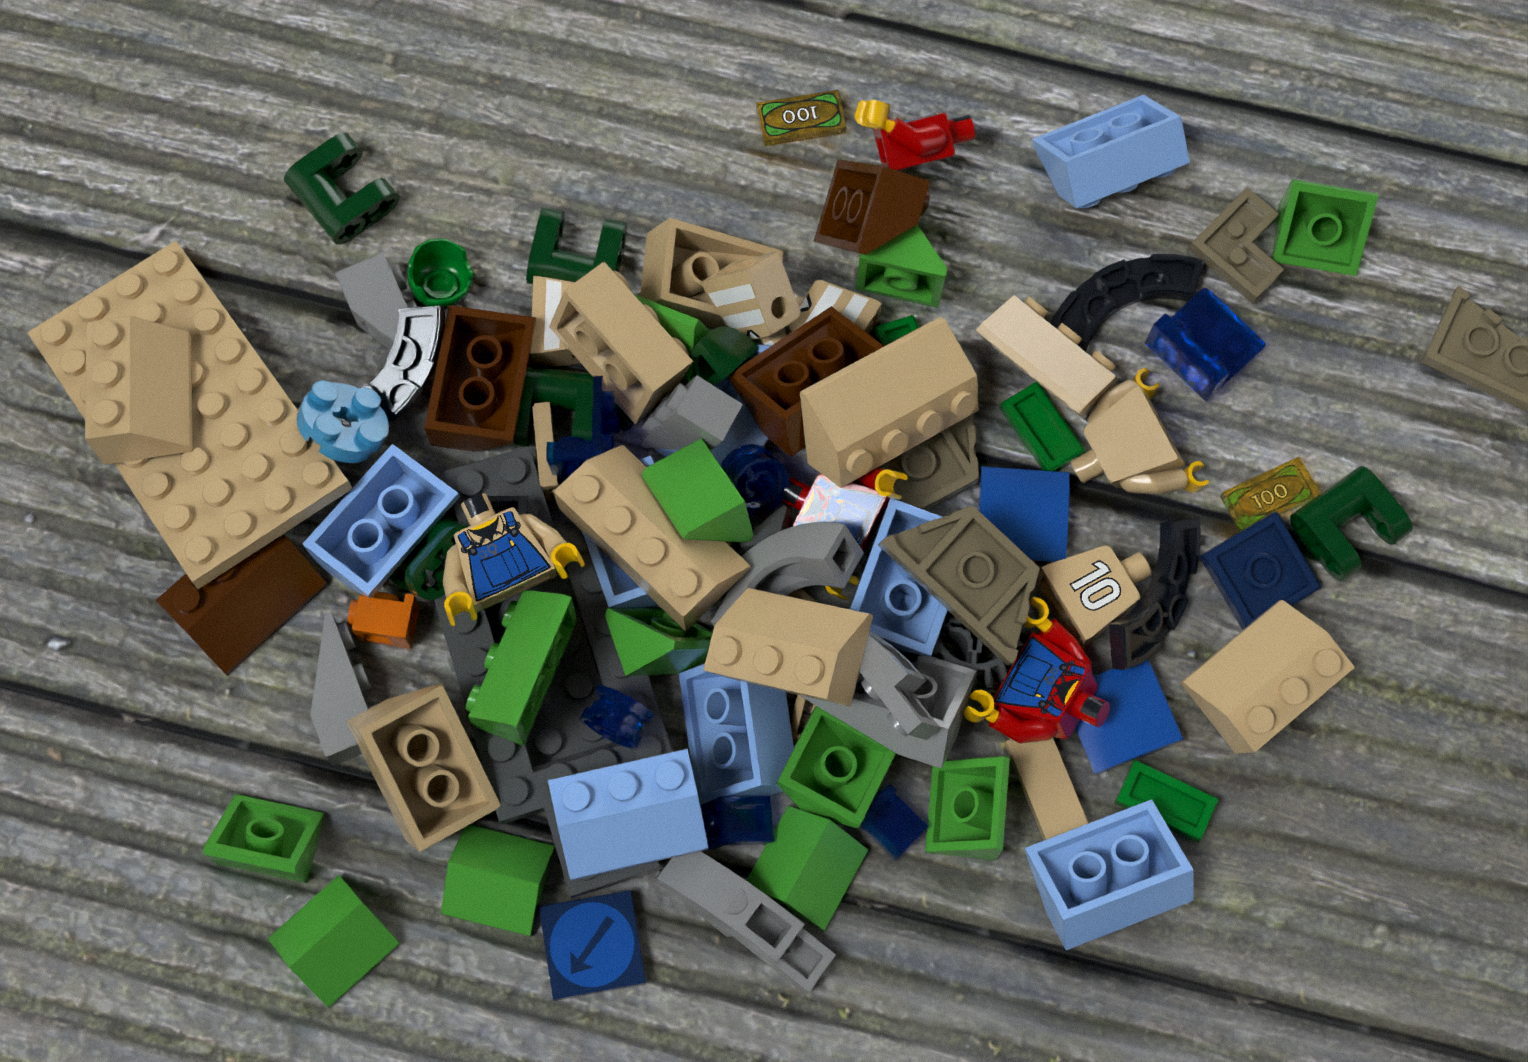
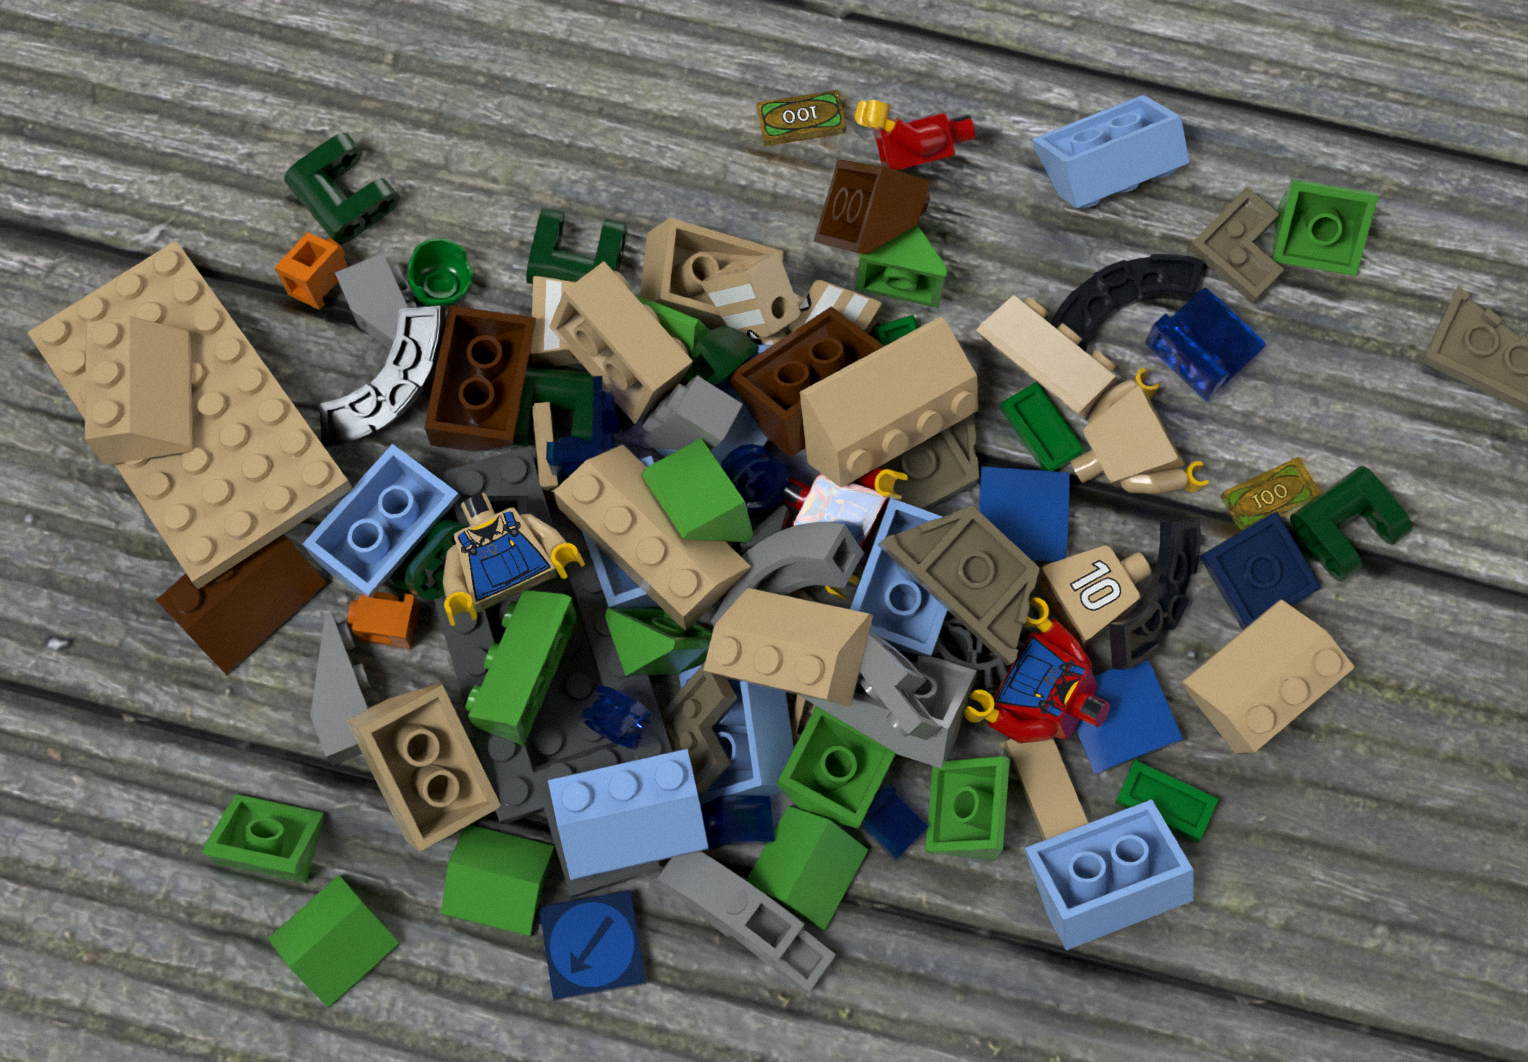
(311, 268): none -> orange brick
(357, 406): dark azure plate -> none
(690, 722): none -> dark tan plate

